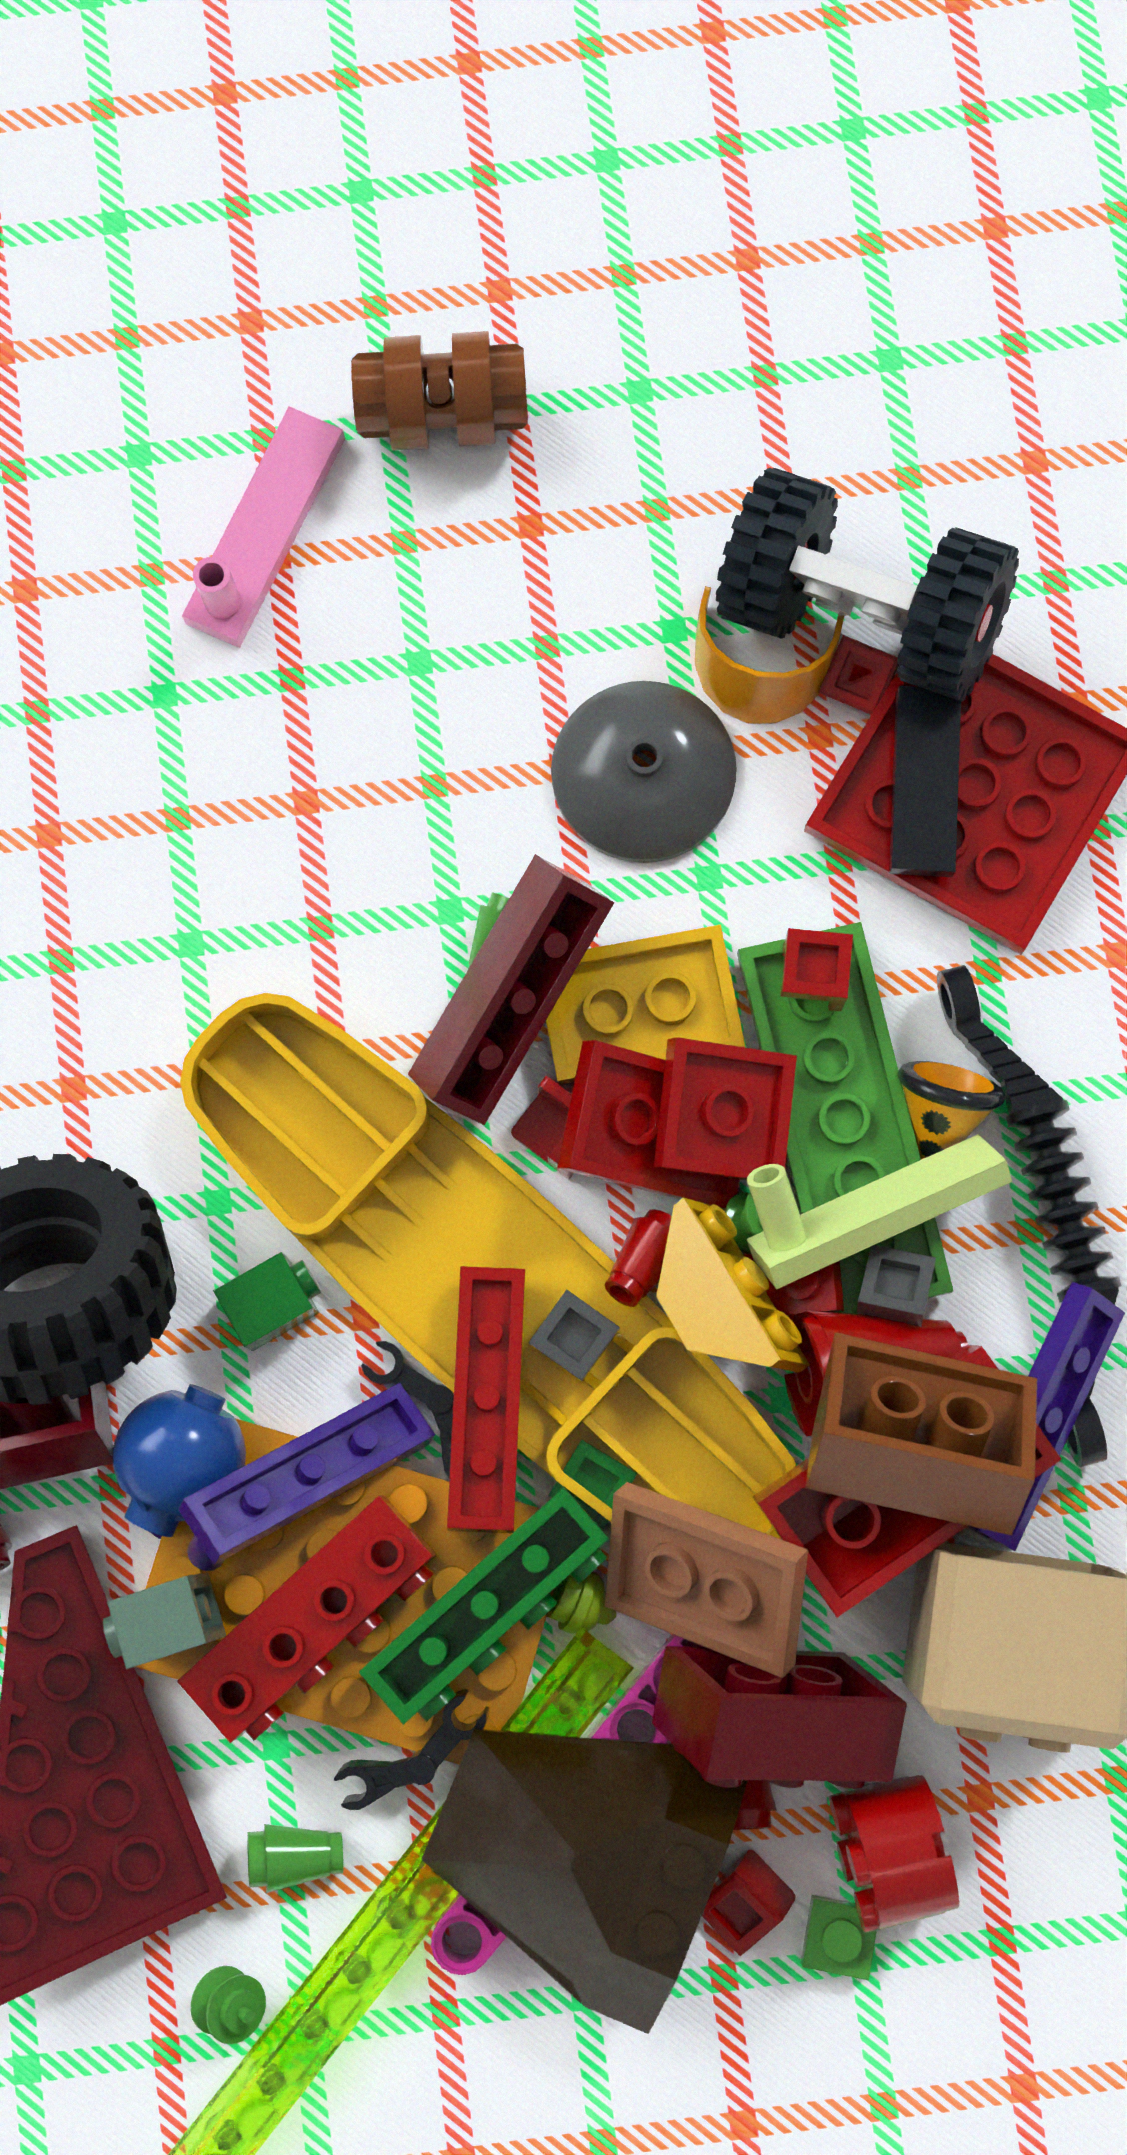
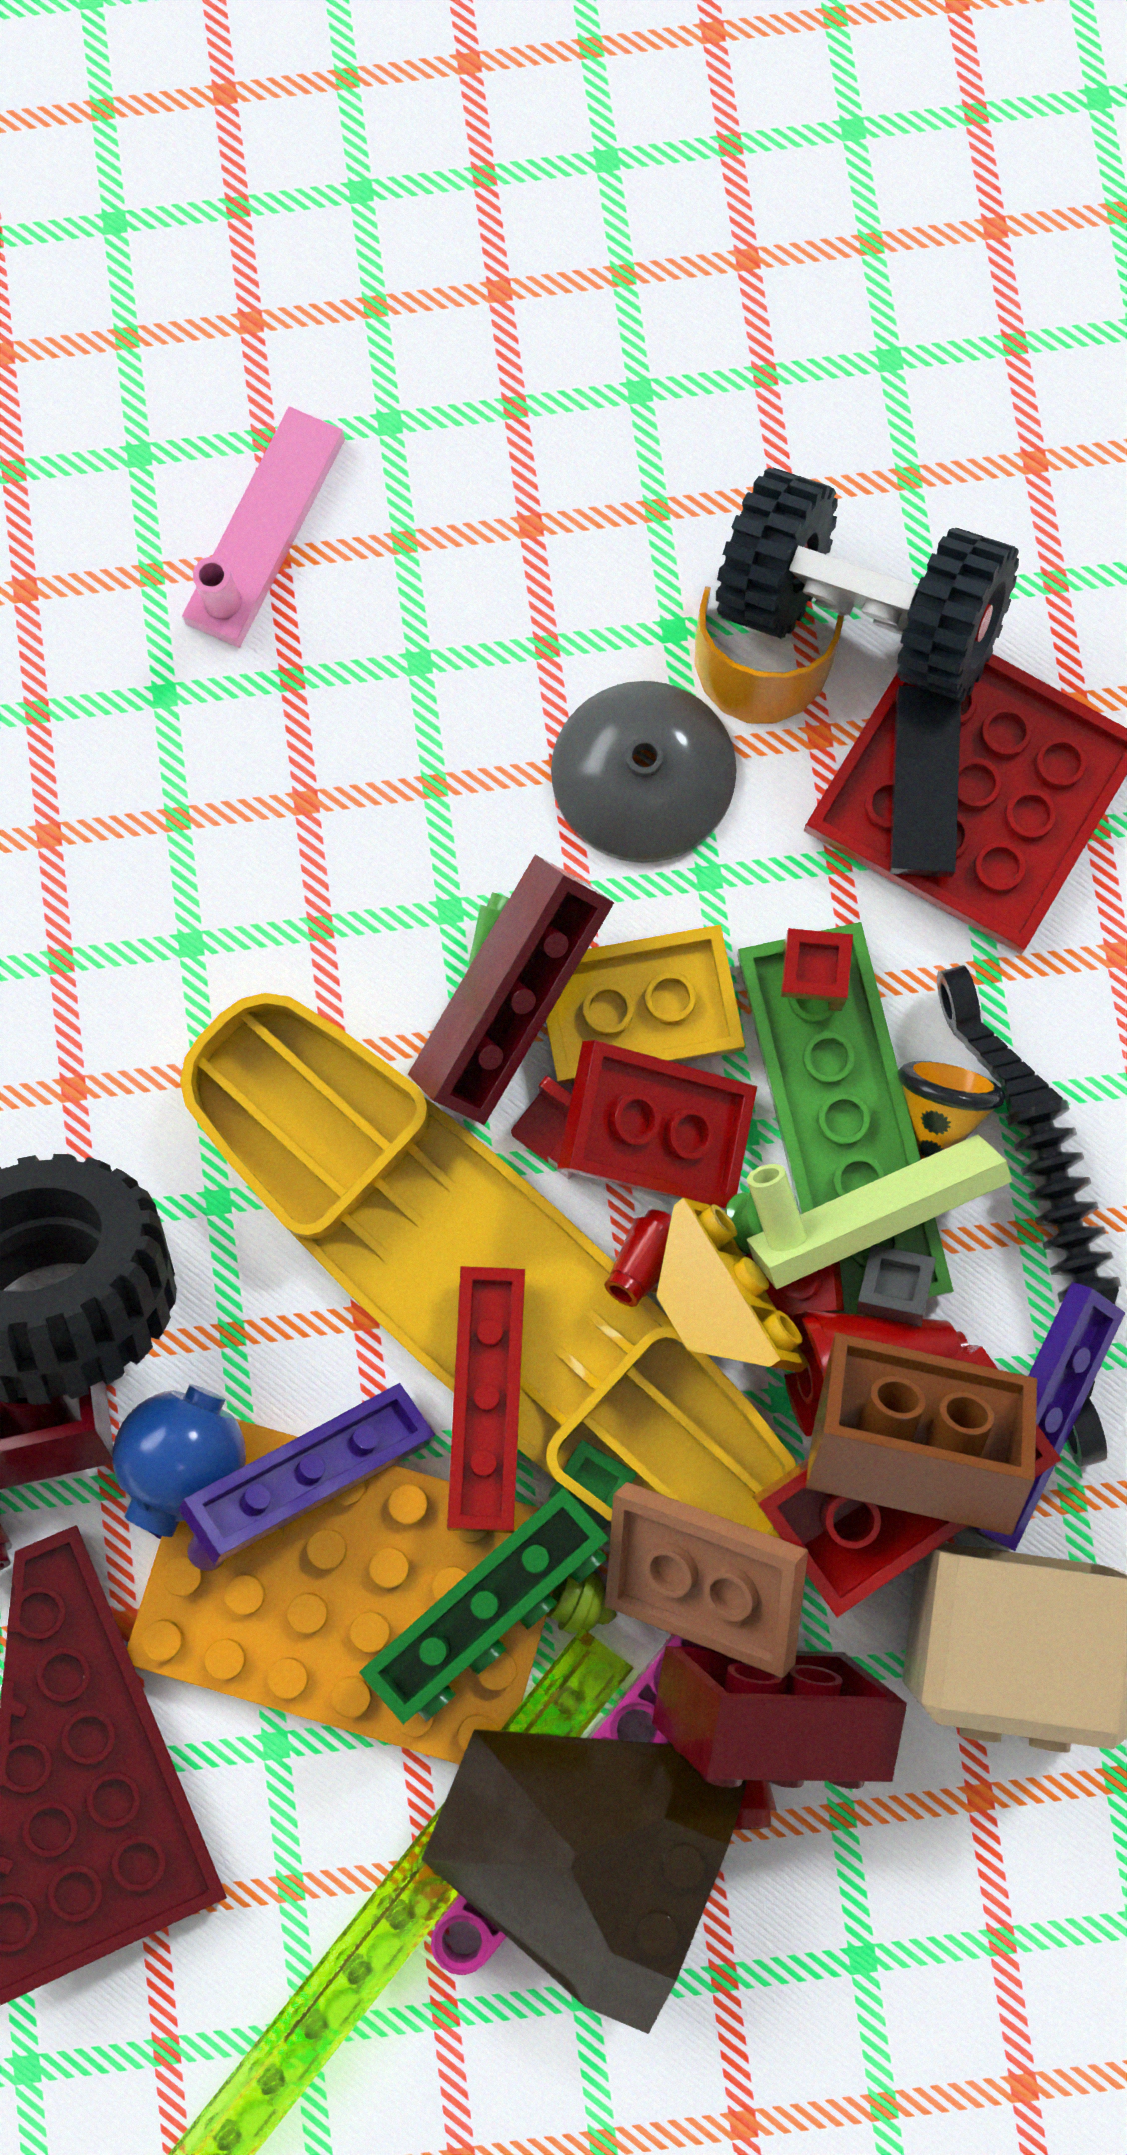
(163, 1620): sand green brick -> none
(228, 2004): bright green wheel -> none
(269, 1300): green brick -> none
(292, 1856): bright green cone -> none
(307, 1619): red brick -> none
(393, 394): dark orange piece -> none
(419, 1768): black piece -> none
(436, 1397): black piece -> none
(574, 1335): dark grey plate -> none
(723, 1108): red plate -> none
(747, 1902): red slope -> none
(836, 1939): bright green plate -> none
(859, 674): red tile -> none
(894, 1852): red brick -> none

